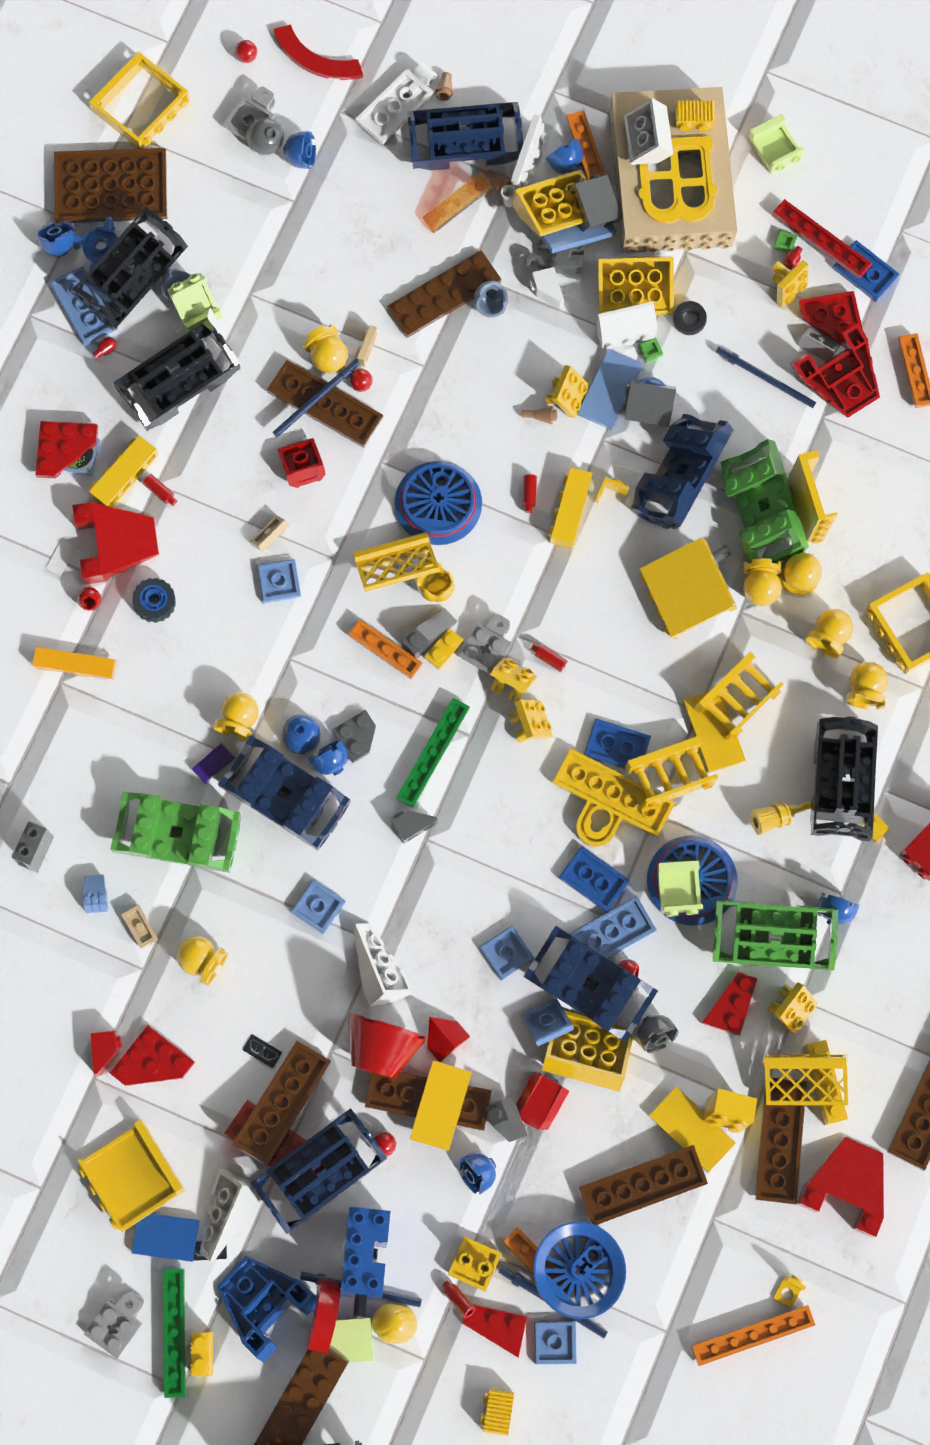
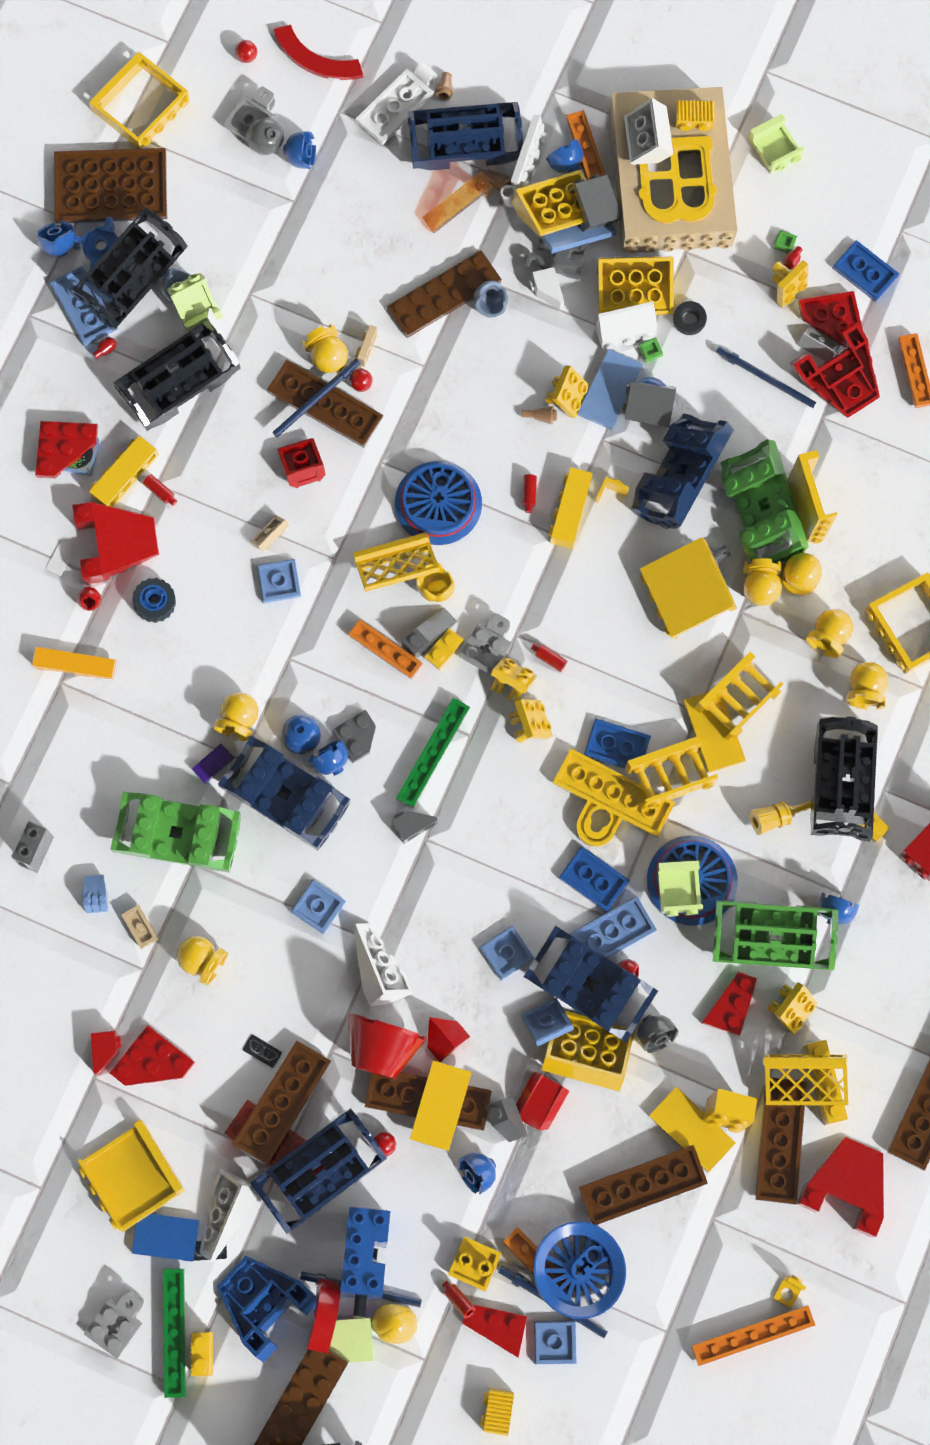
(821, 239): red plate -> none

